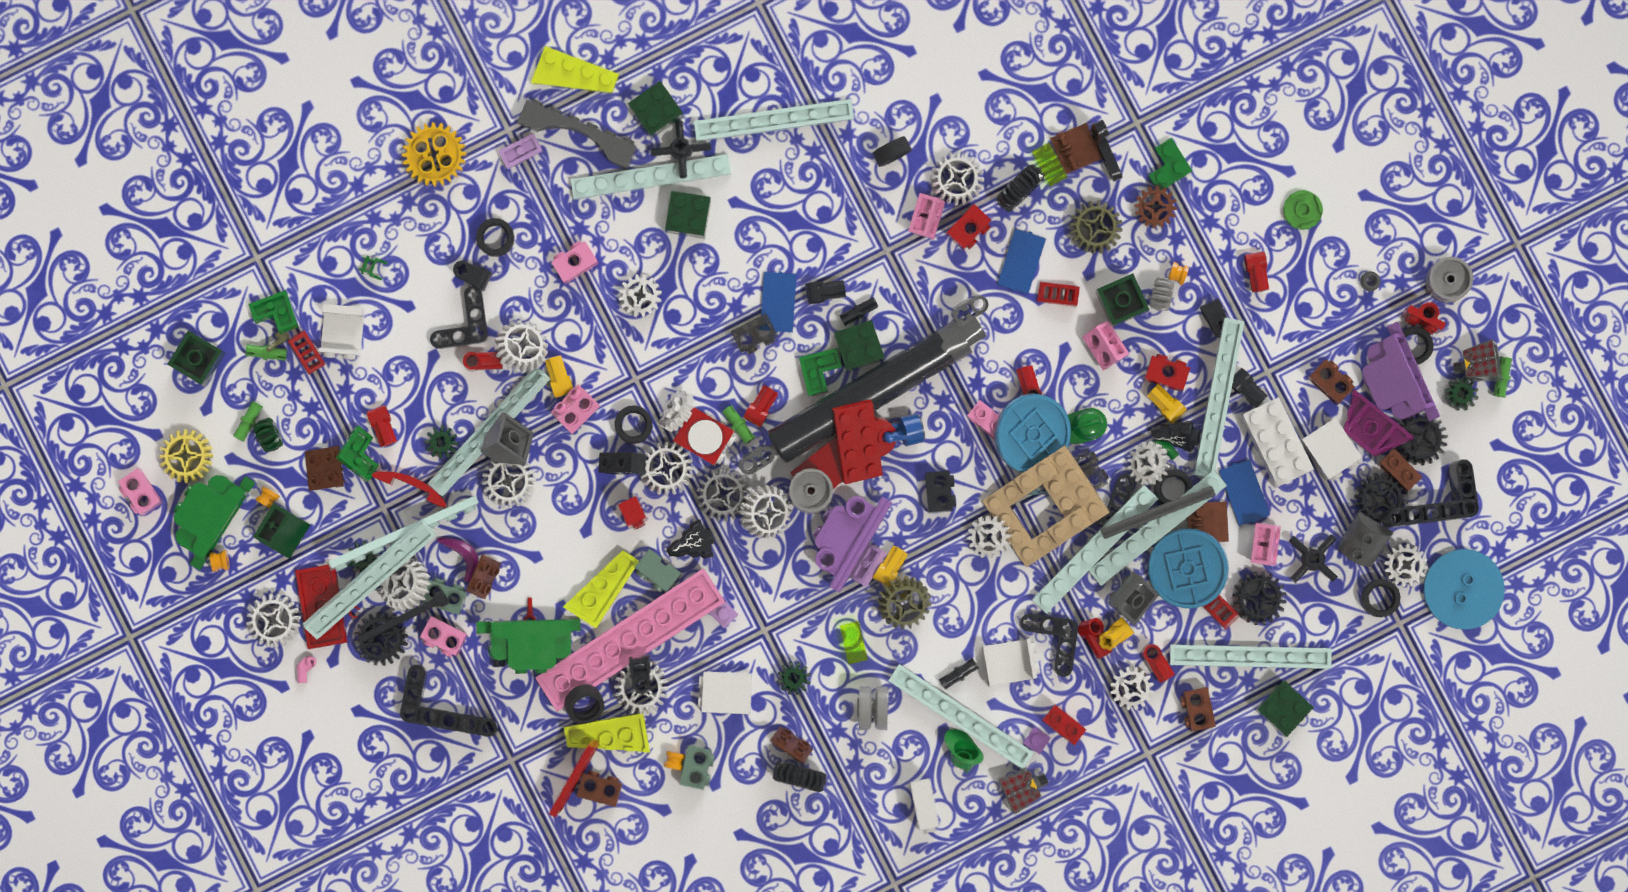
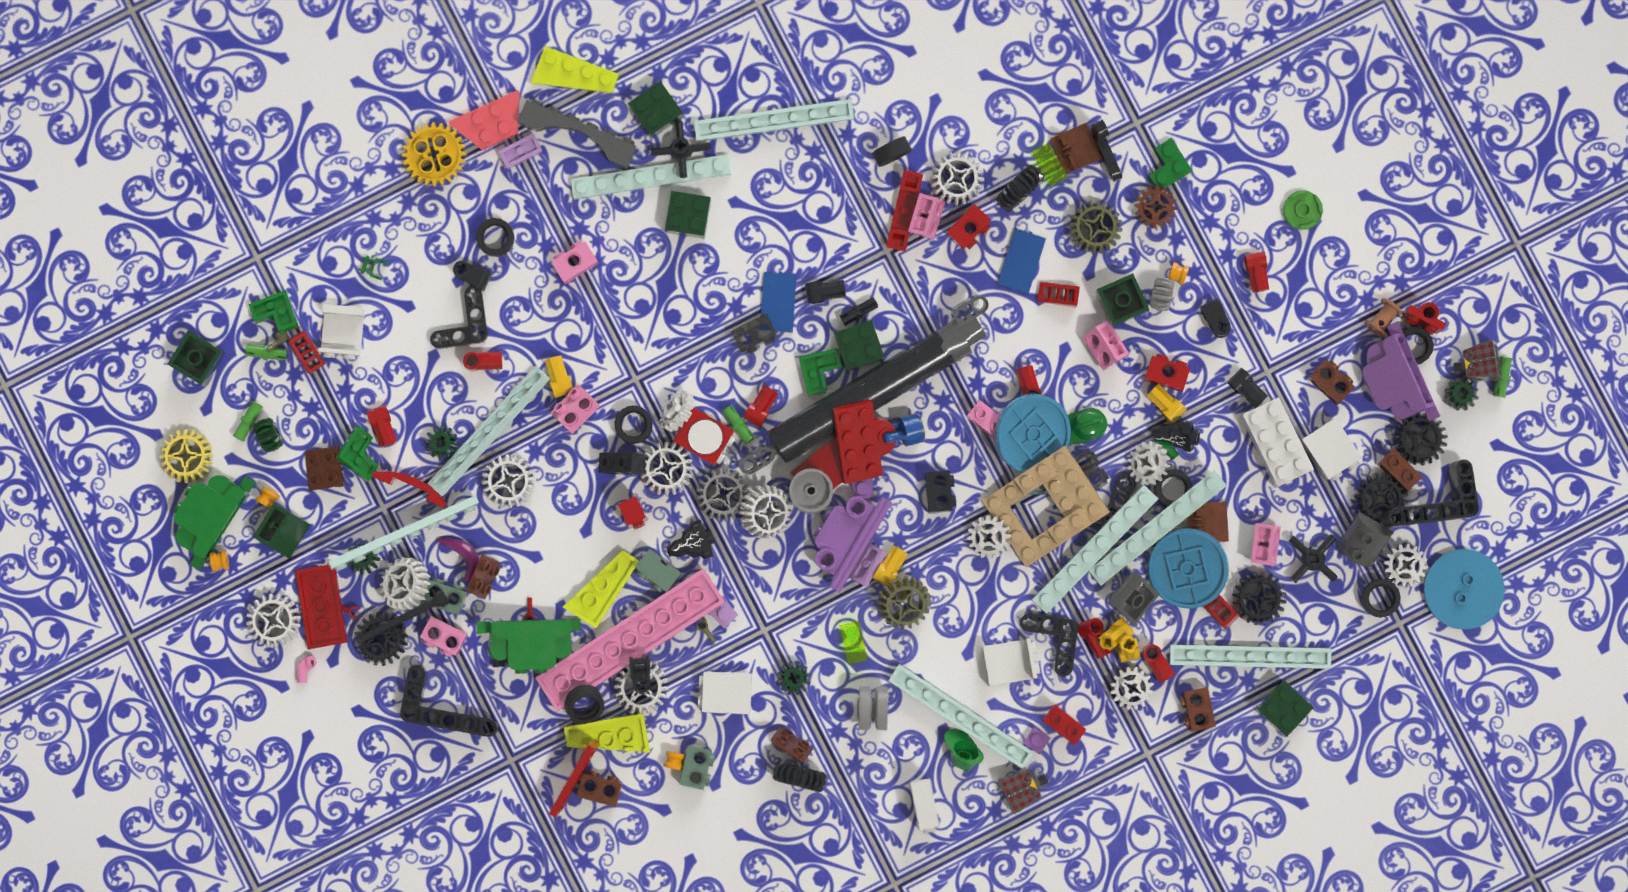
(144, 489): bright pink brick -> none
(369, 579): light aqua plate -> none
(490, 122): none -> coral wing
(507, 441): dark grey slope -> none
(534, 347): white gear -> none
(627, 292): white gear -> none
(704, 627): none -> olive hand
(863, 489): none -> medium lavender plate
(904, 210): none -> red slope
(958, 673): black pin -> none
(1128, 649): none -> yellow piece
(1158, 512): dark grey axle -> none
(1219, 396): light aqua plate -> none
(1244, 492): blue piece -> none
(1373, 427): magenta wing -> none
(1376, 281): dark grey plate -> none
(1384, 316): none -> nougat hose
(1437, 281): light grey wheel -> none

